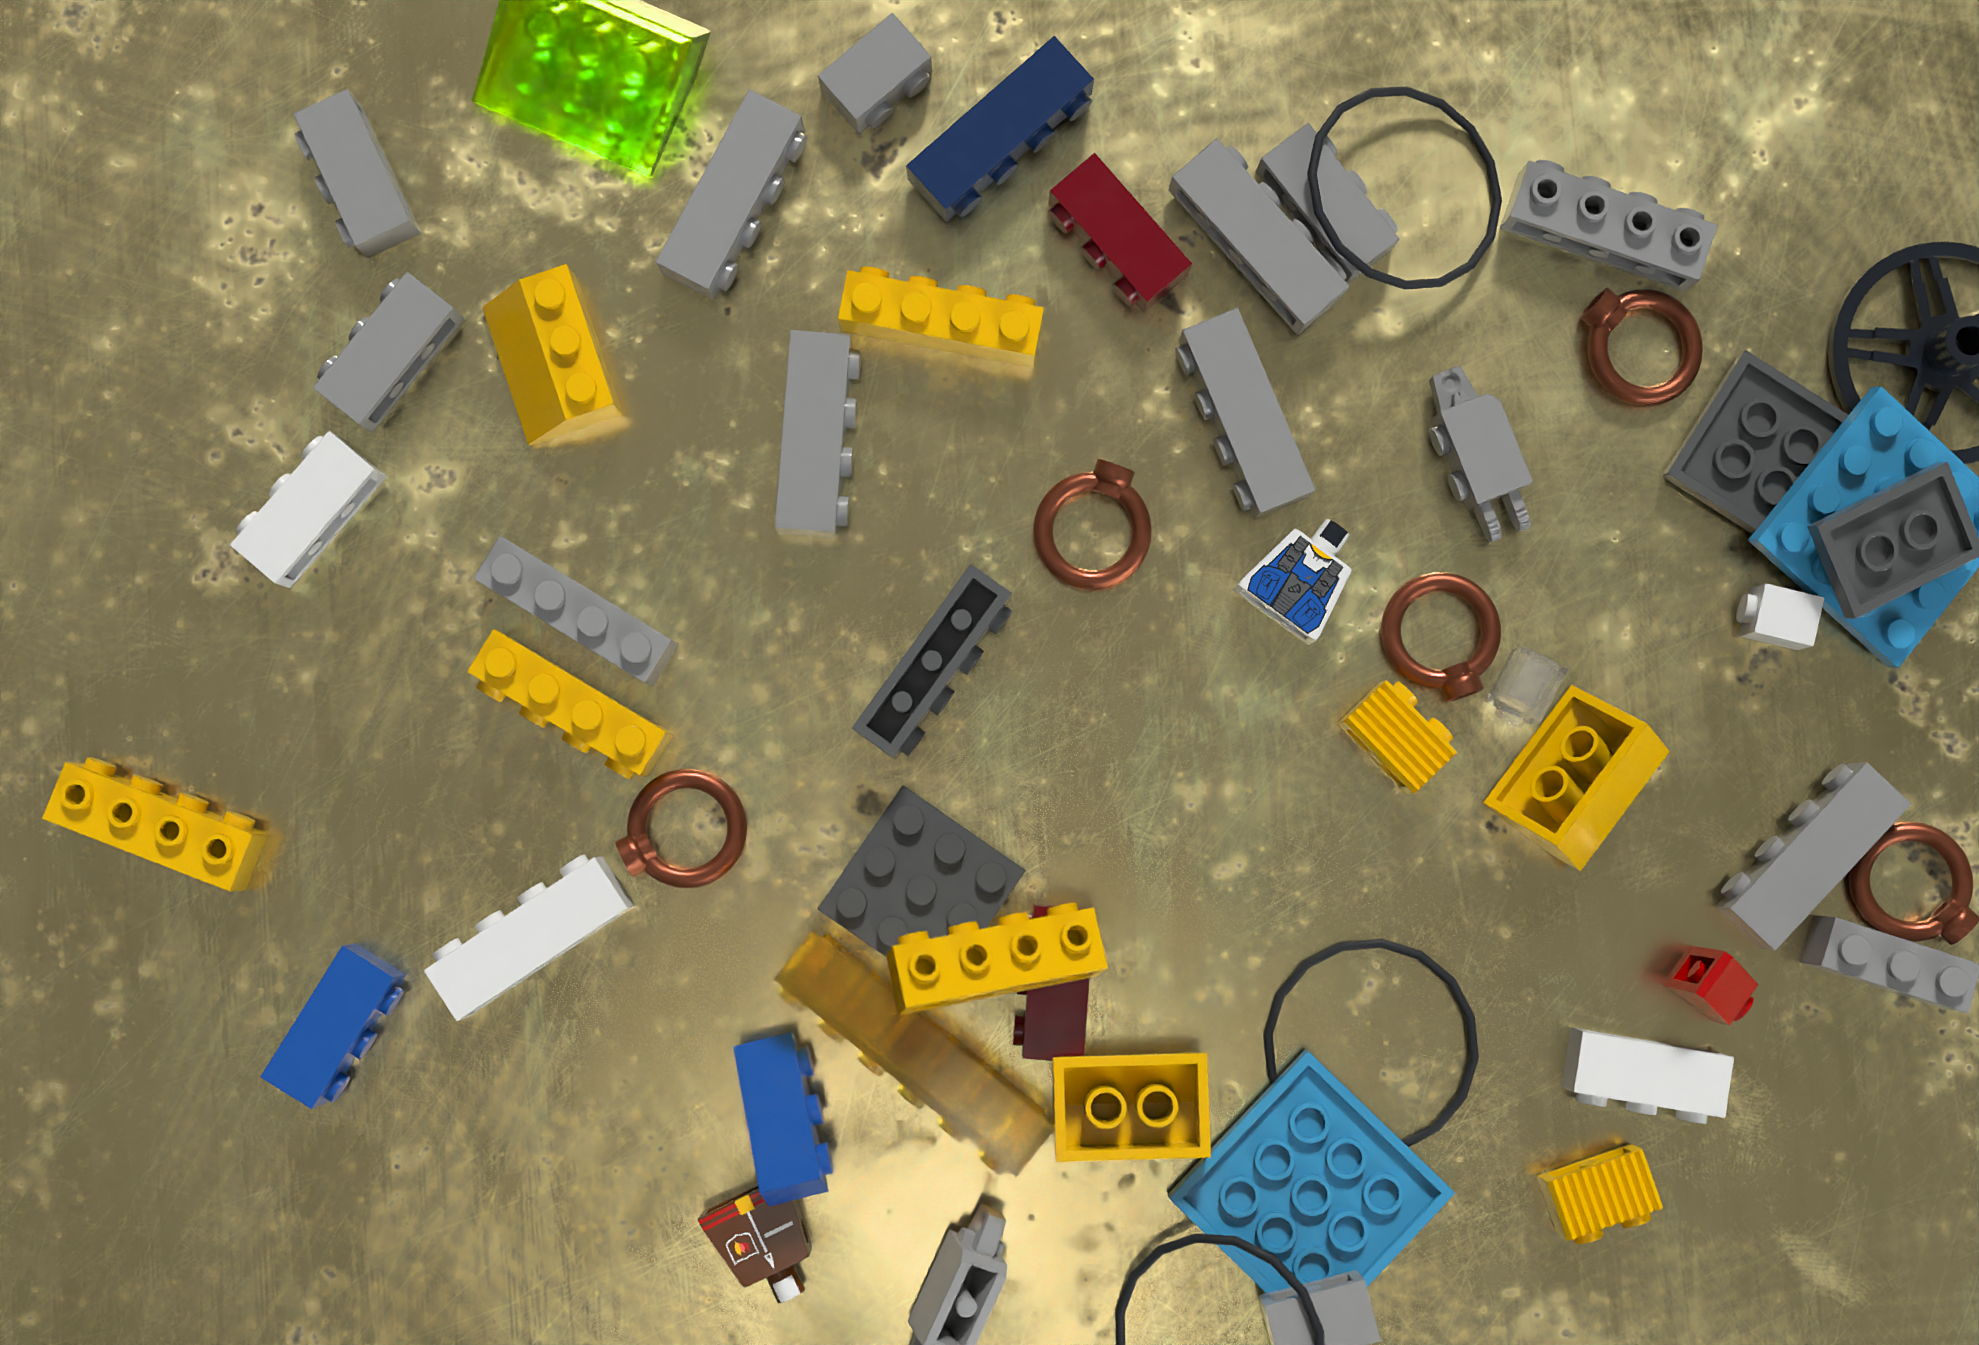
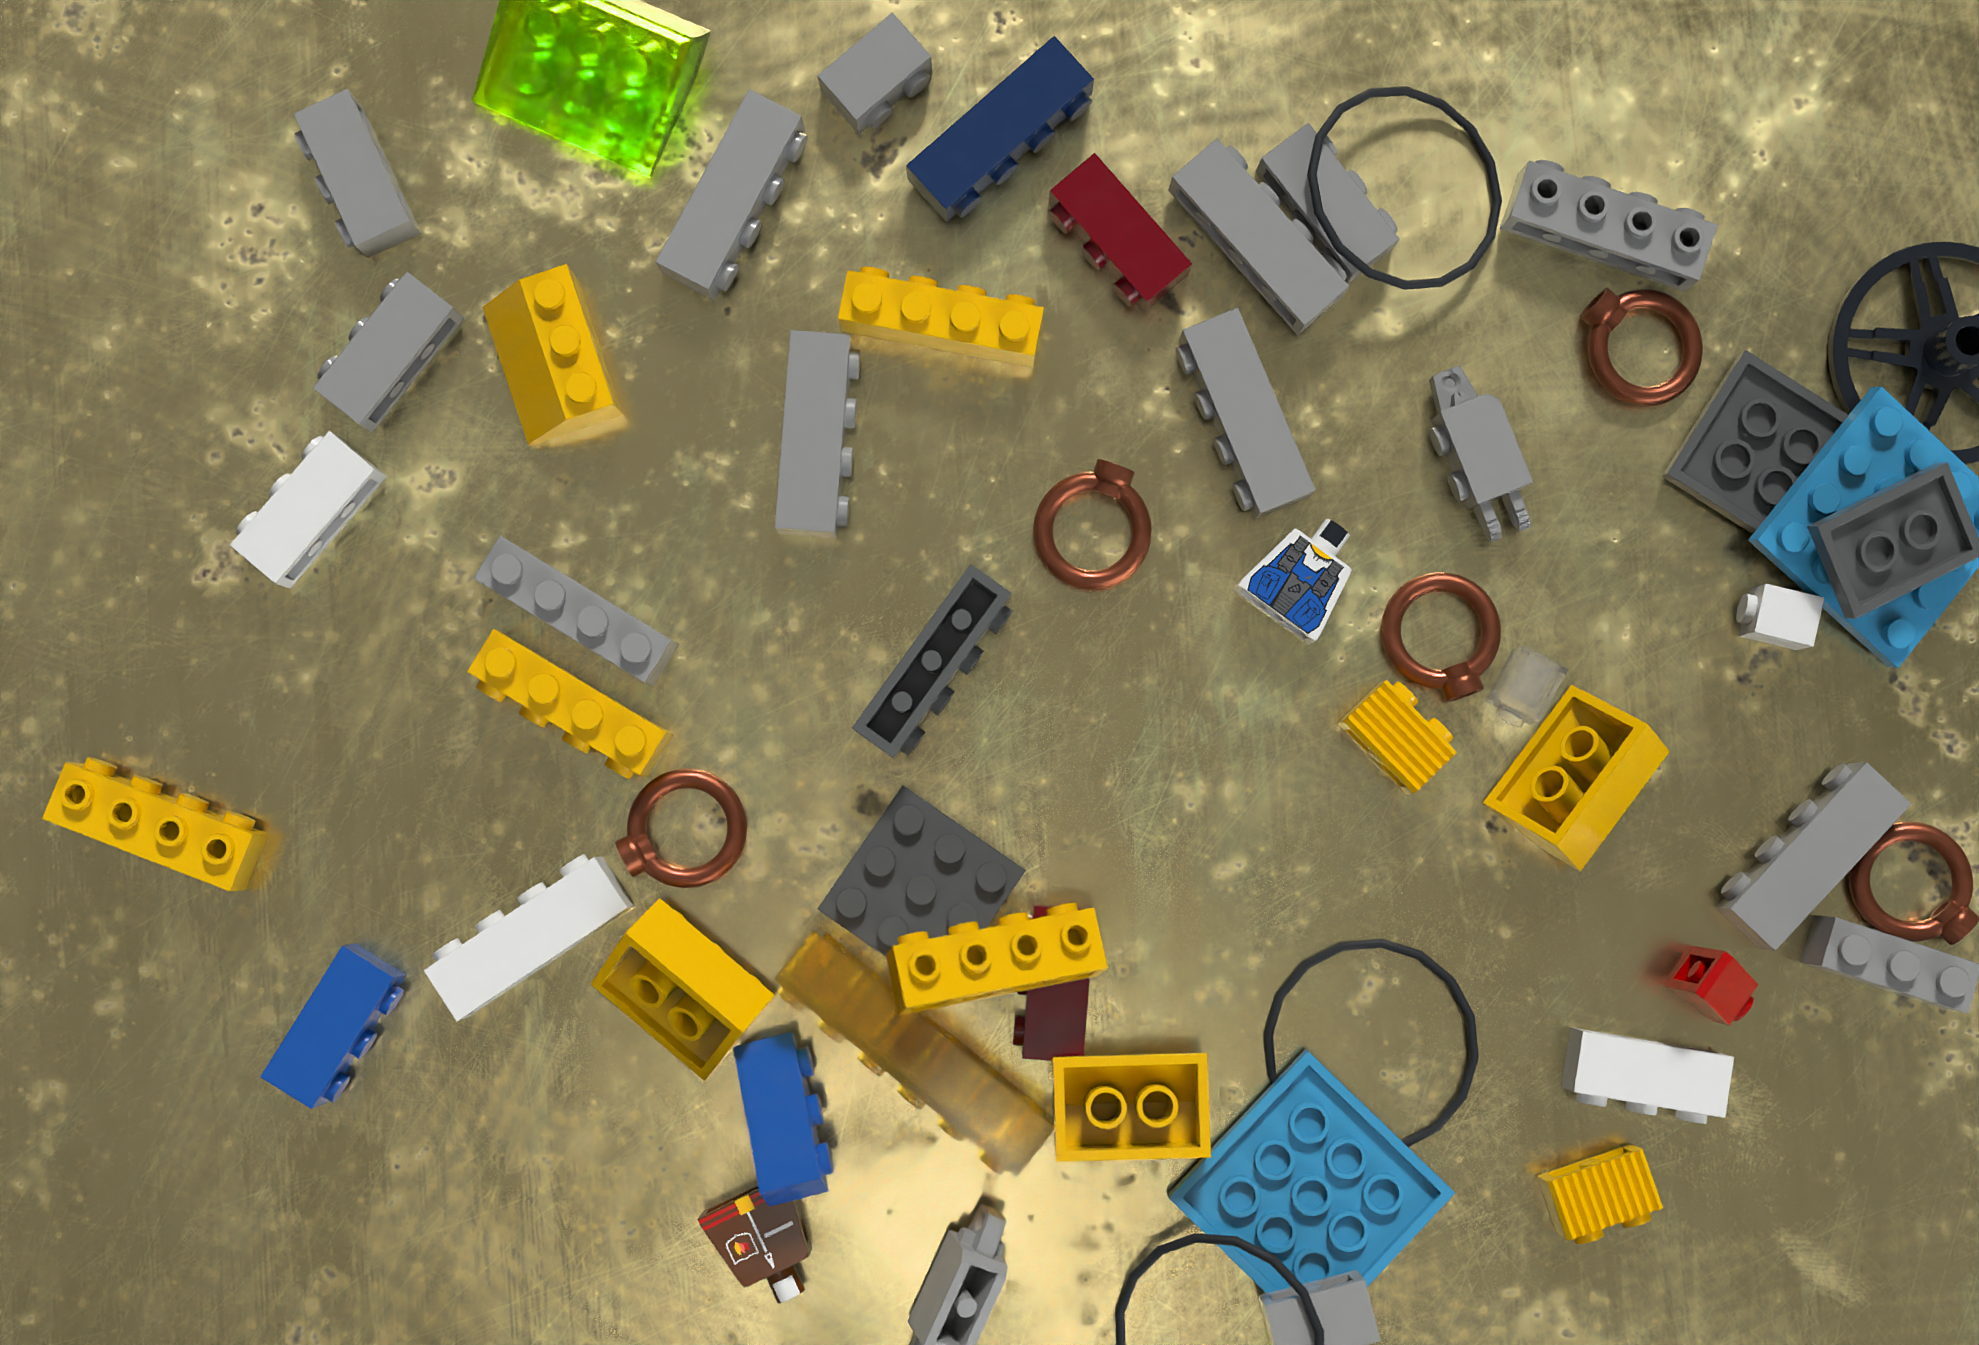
(681, 988): none -> yellow slope

